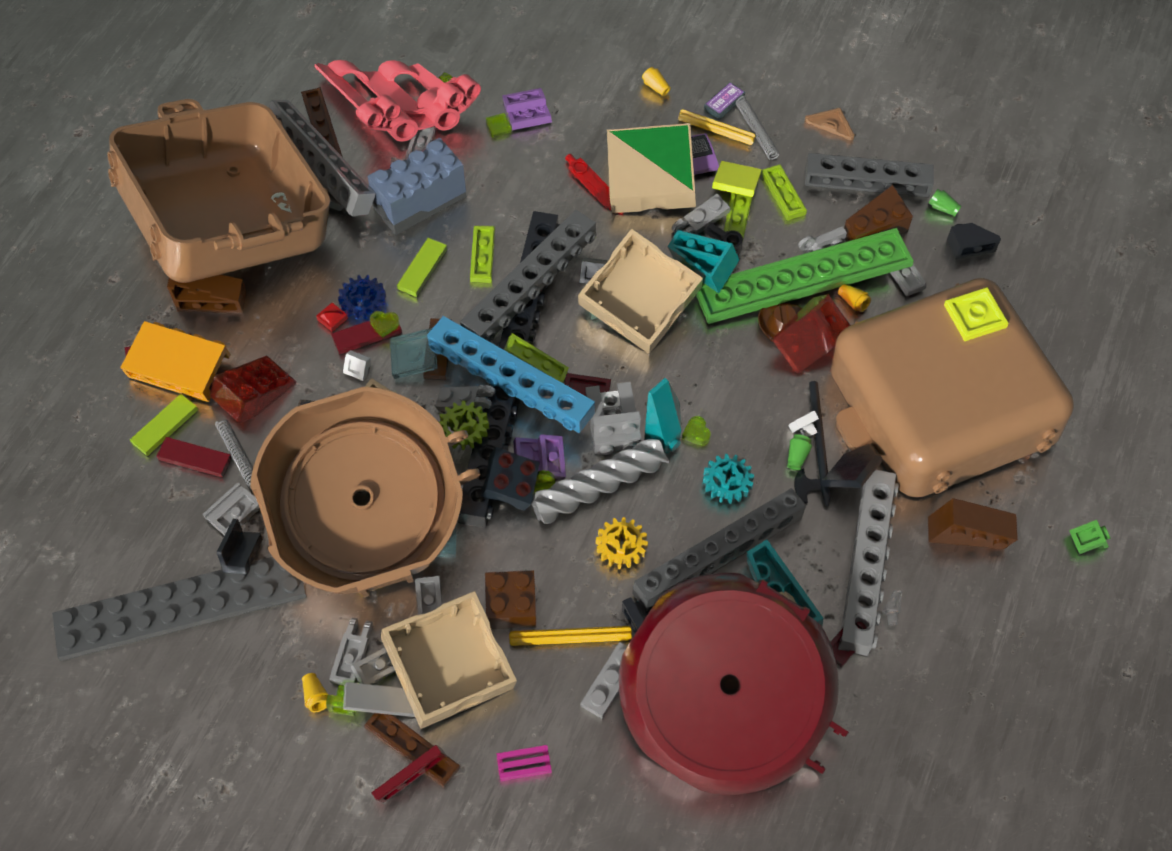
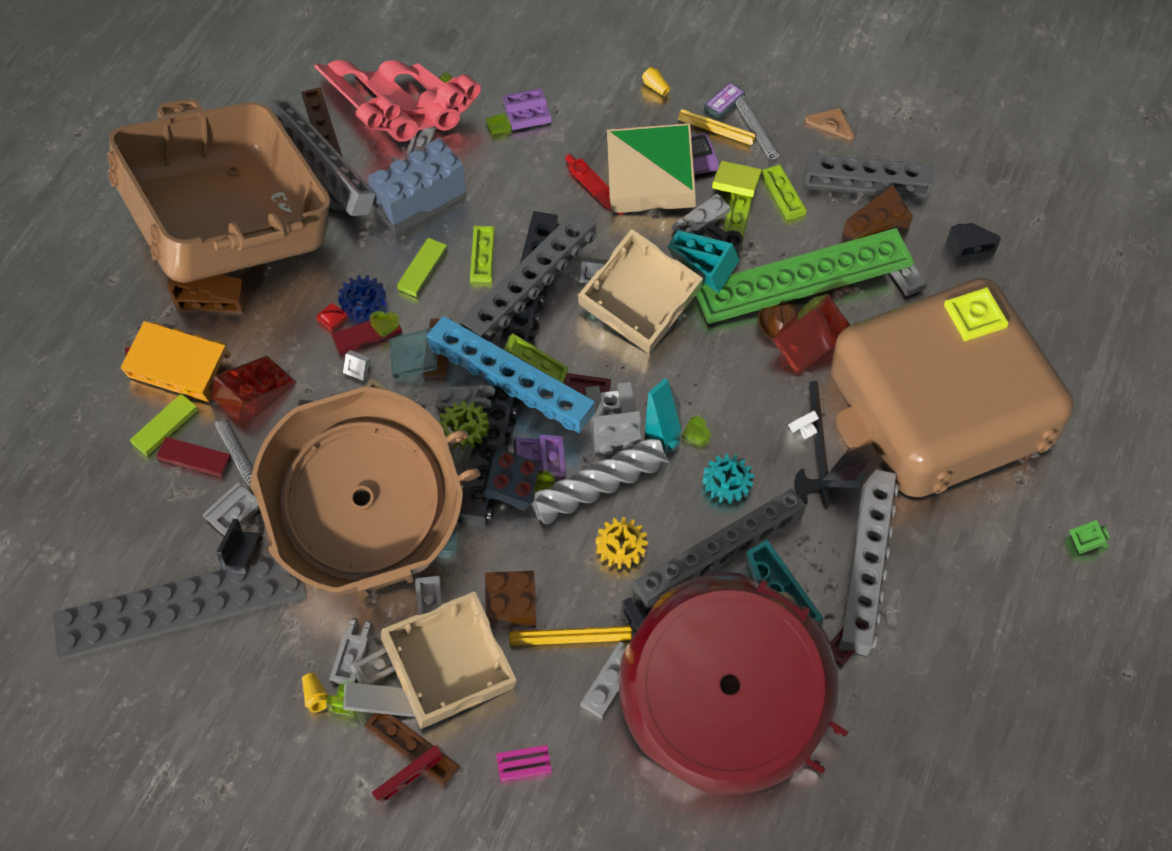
(798, 451): bright green cone -> none
(826, 240): light grey hinge -> none
(856, 298): yellow cone -> none
(944, 202): bright green cone -> none
(972, 525): reddish brown wedge -> none

